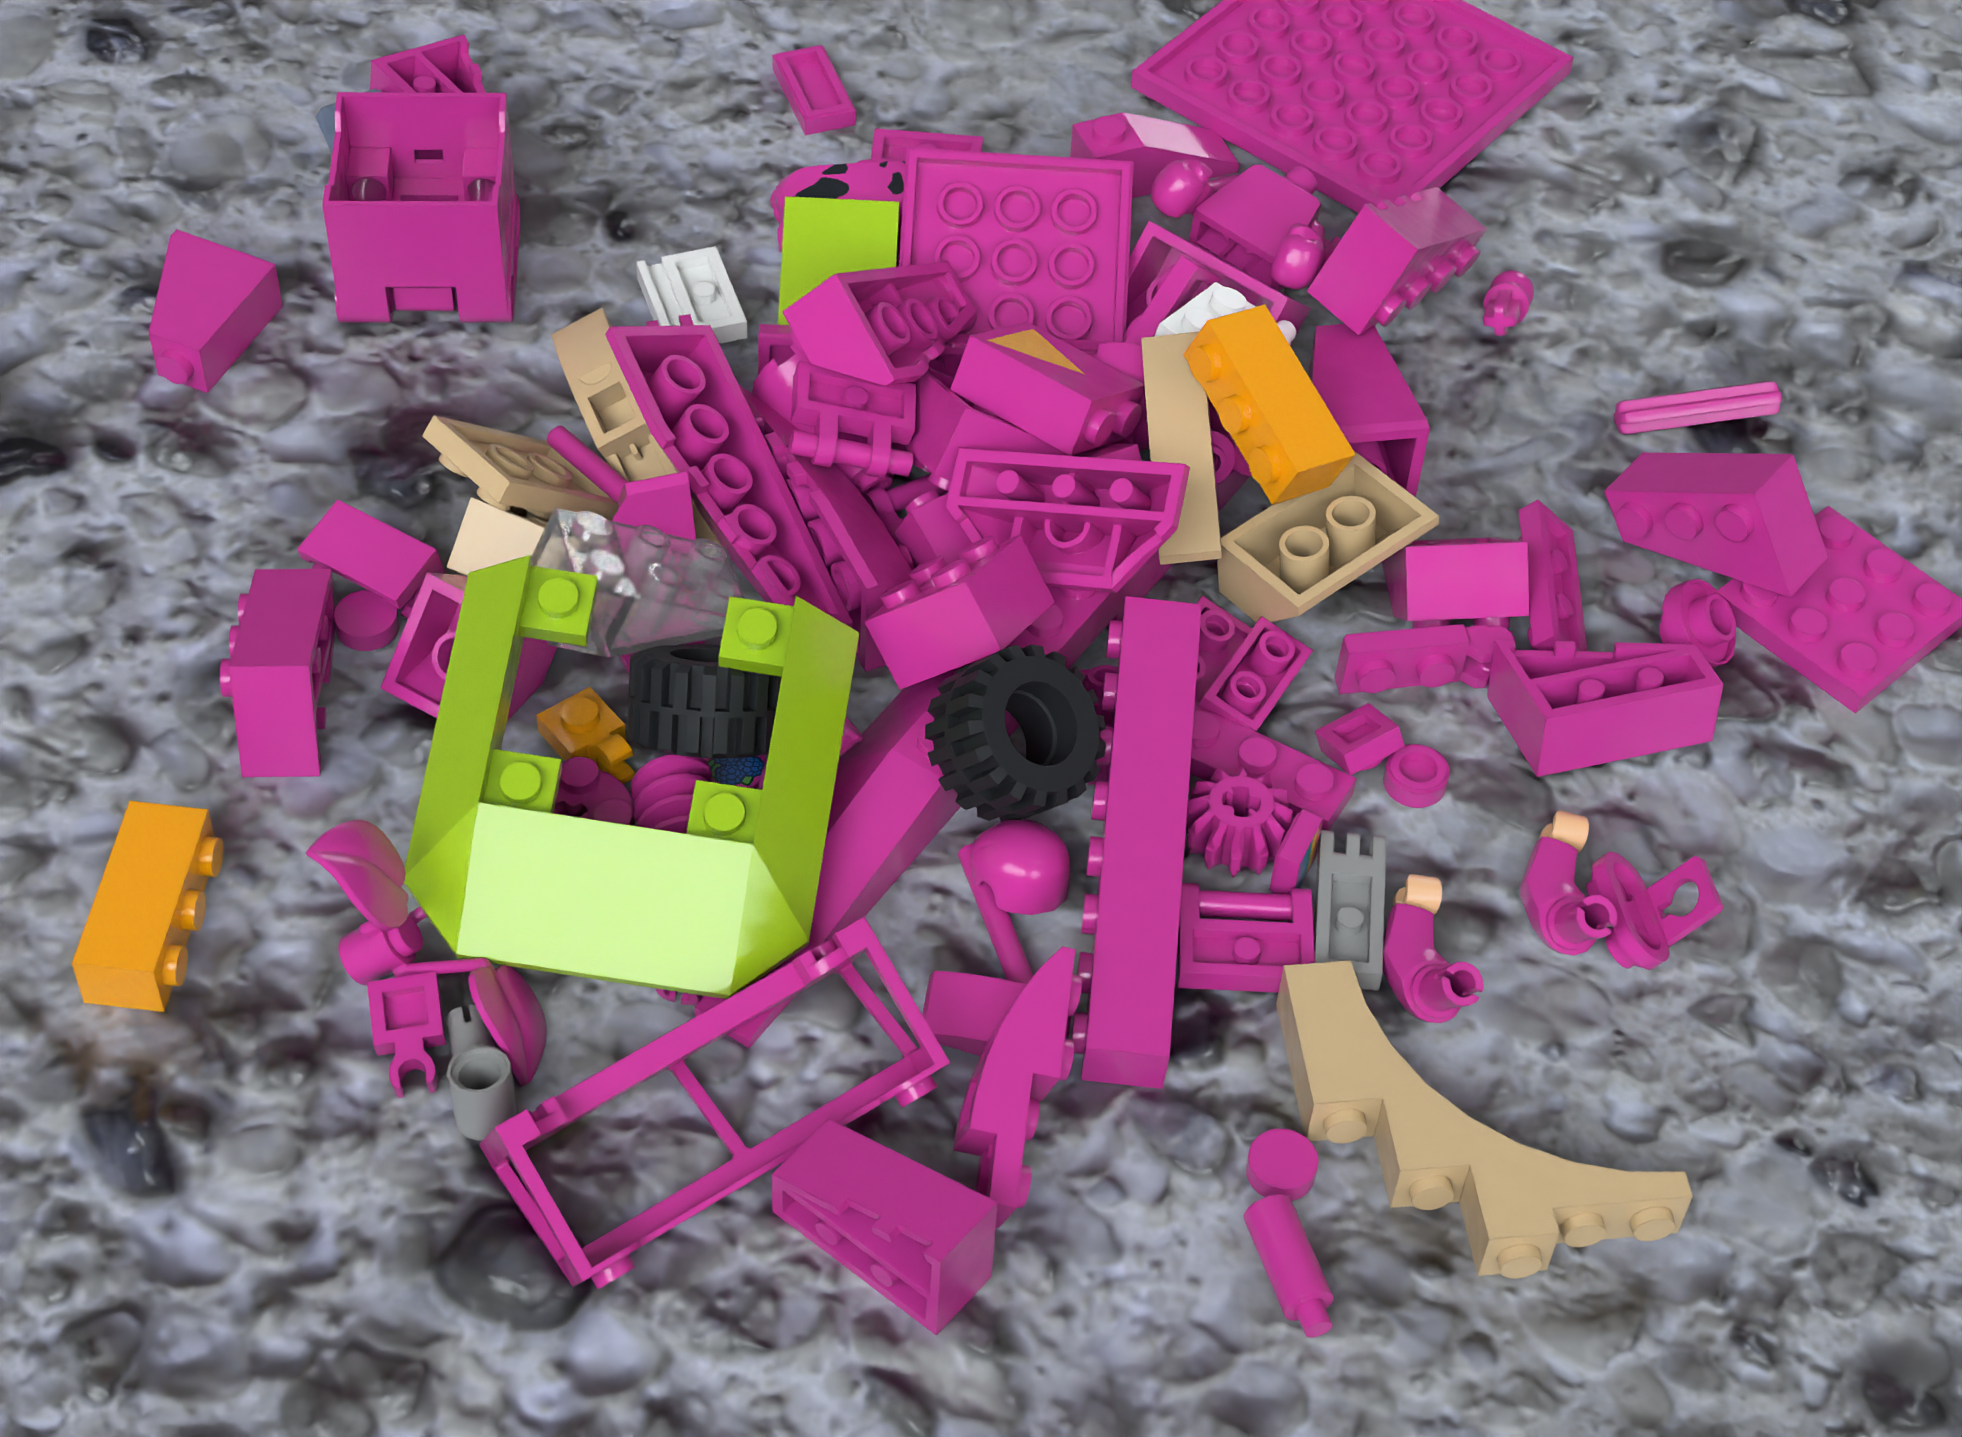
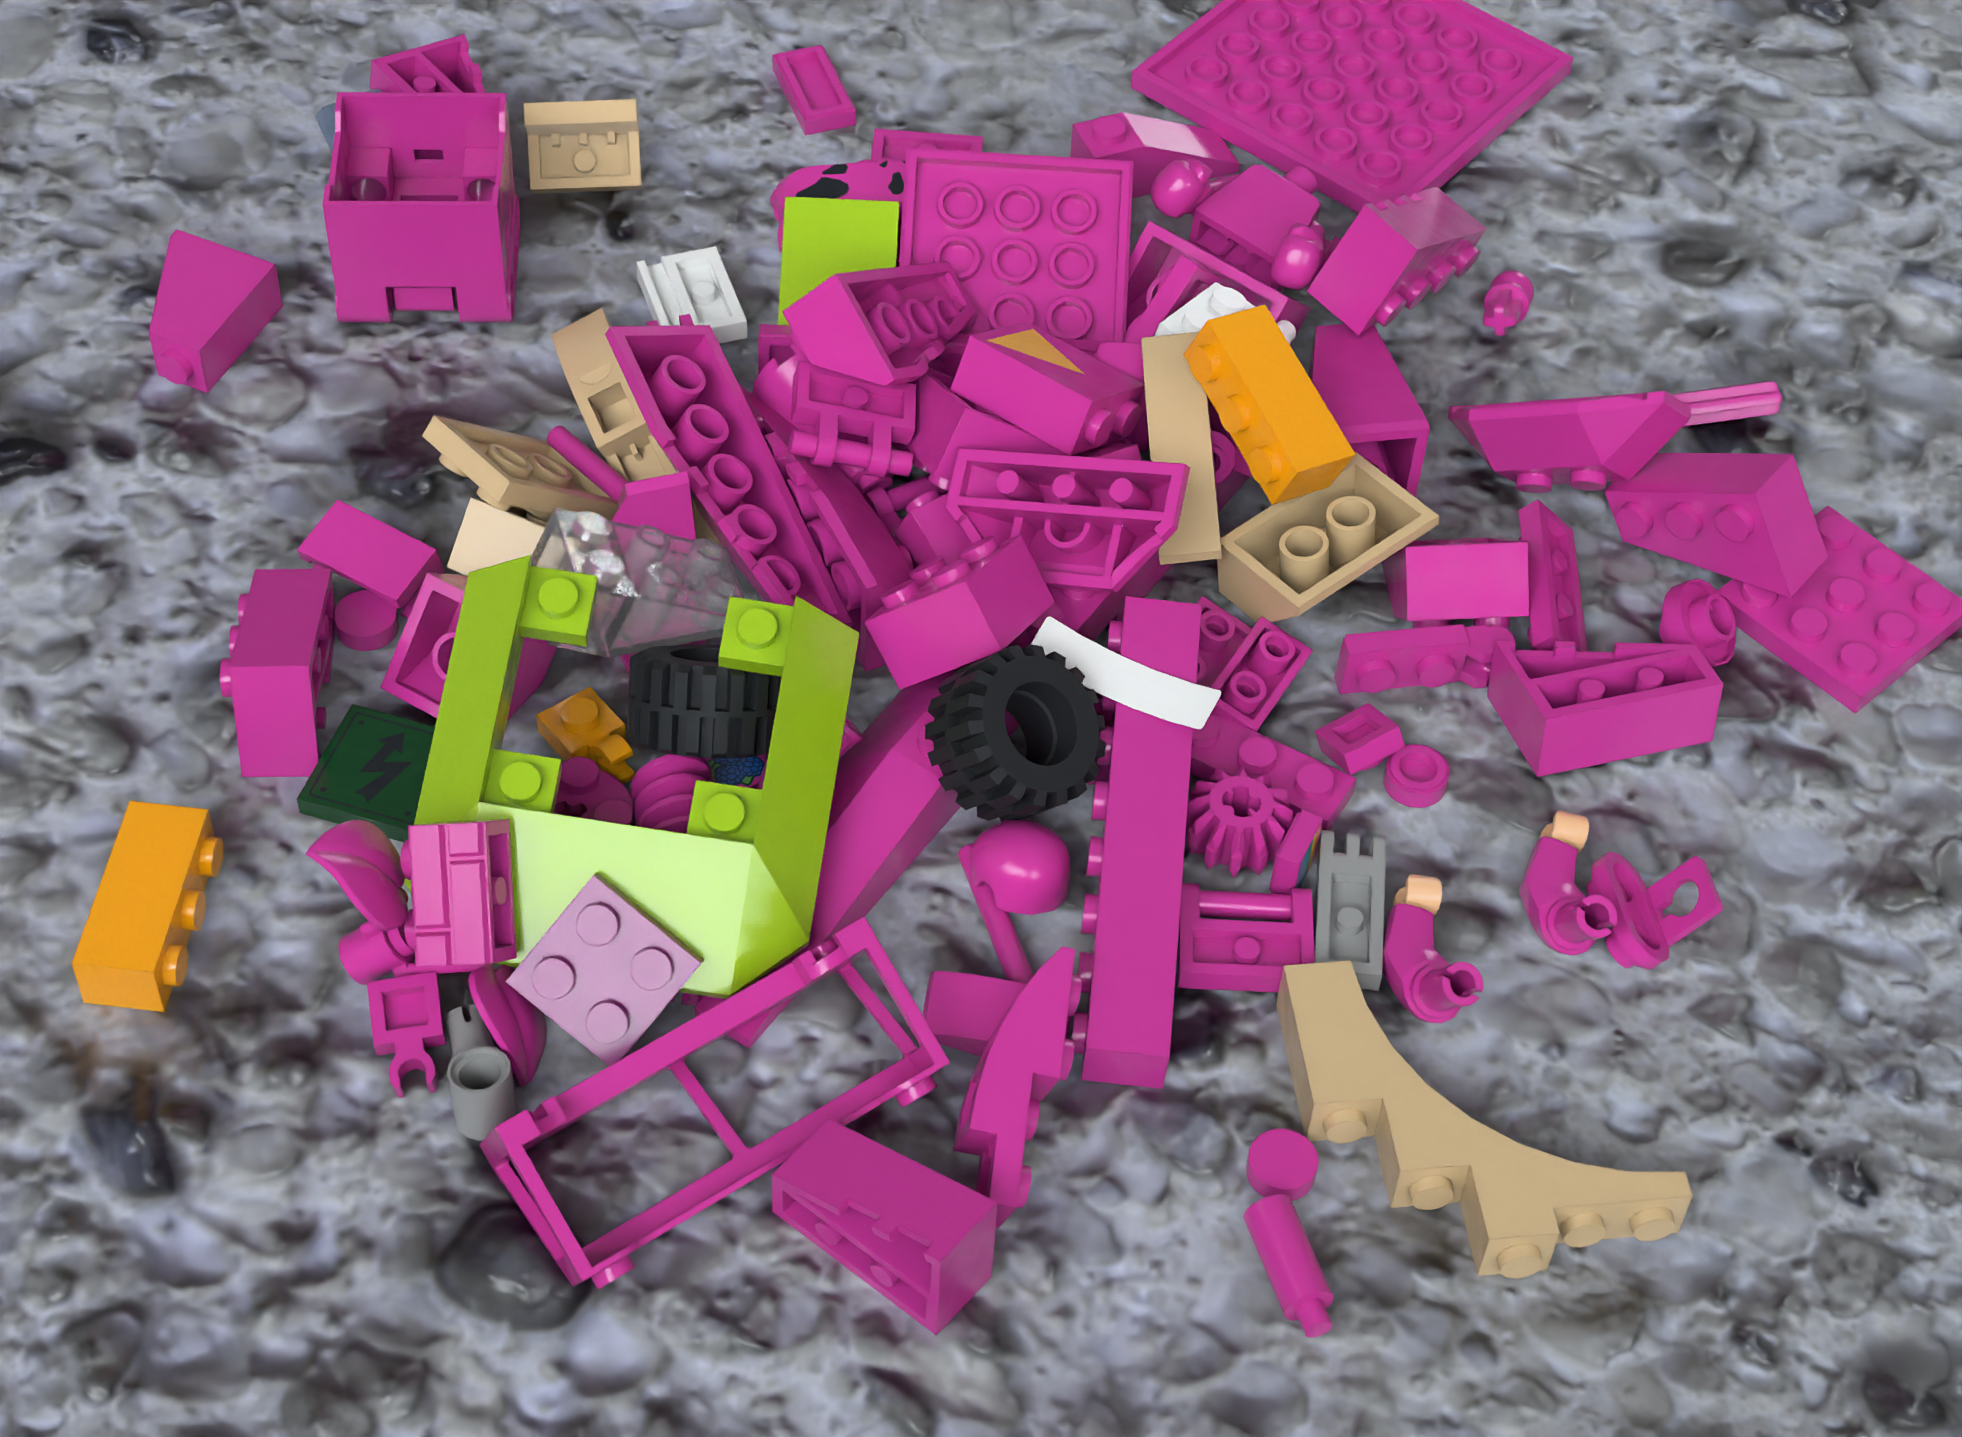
(370, 772): none -> dark green tile
(460, 892): none -> brick
(583, 146): none -> tan bracket
(604, 970): none -> plate
(1128, 680): none -> white sticker
(1571, 438): none -> dark pink wedge

